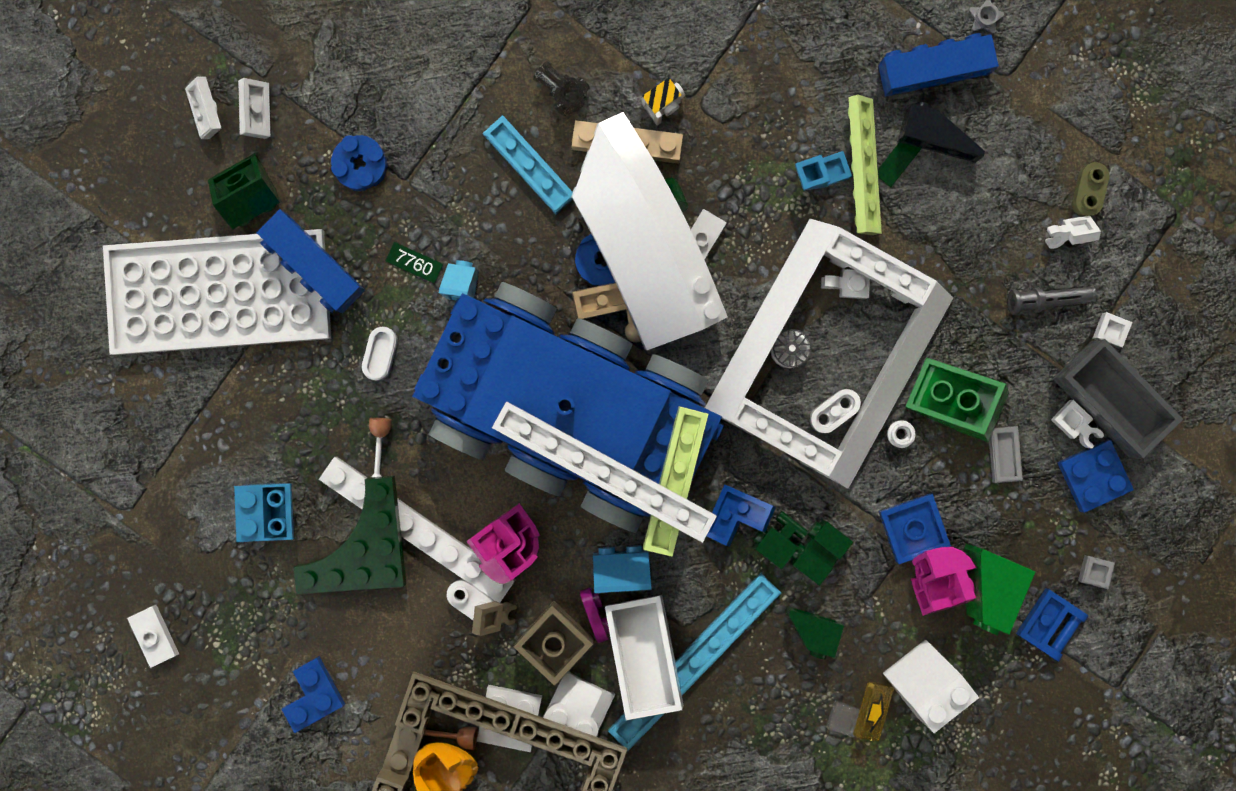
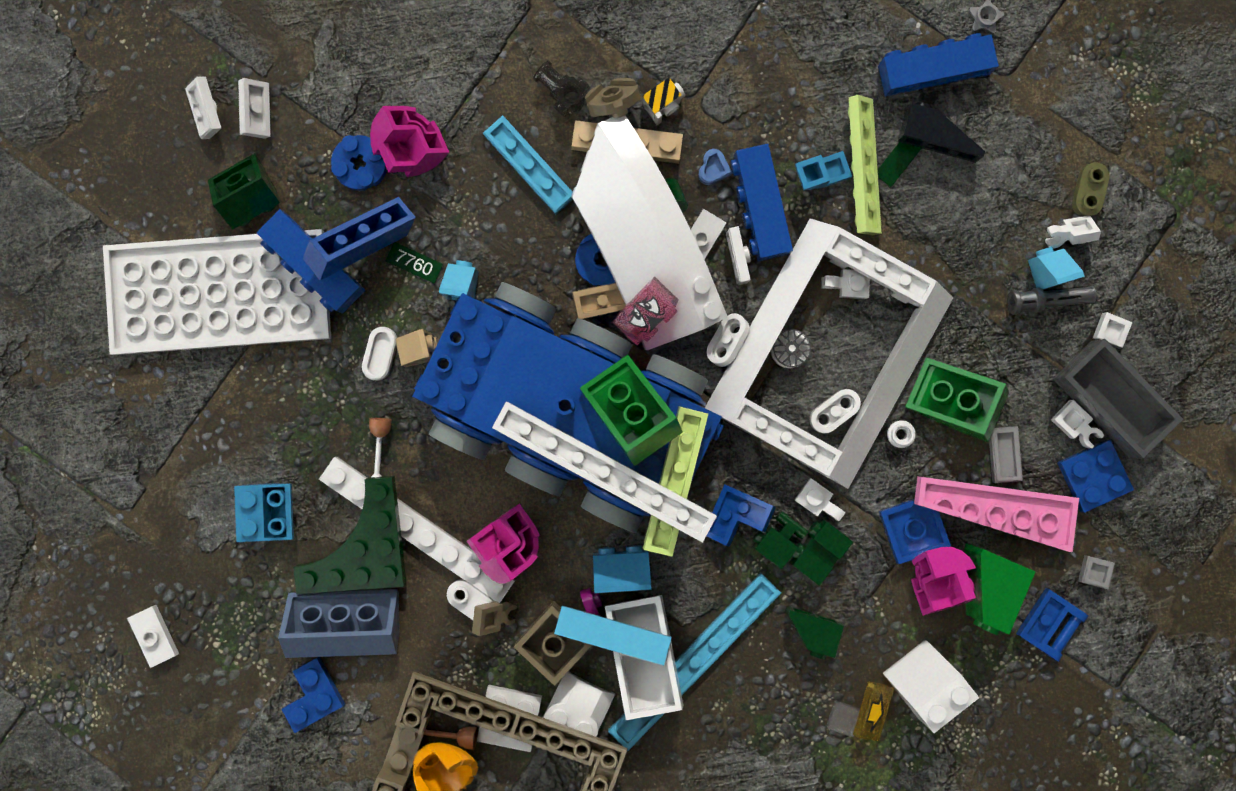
(340, 623): none -> sand blue slope
(358, 238): none -> blue brick
(407, 140): none -> dark pink brick
(416, 347): none -> tan slope
(613, 635): none -> medium azure tile
(614, 98): none -> dark tan plate
(631, 410): none -> green slope
(646, 311): none -> clear pink brick
(714, 167): none -> medium blue tile
(727, 340): none -> white plate
(739, 255): none -> white plate
(762, 202): none -> blue brick
(816, 498): none -> white plate
(1026, 514): none -> bright pink wing
(1053, 268): none -> medium azure slope

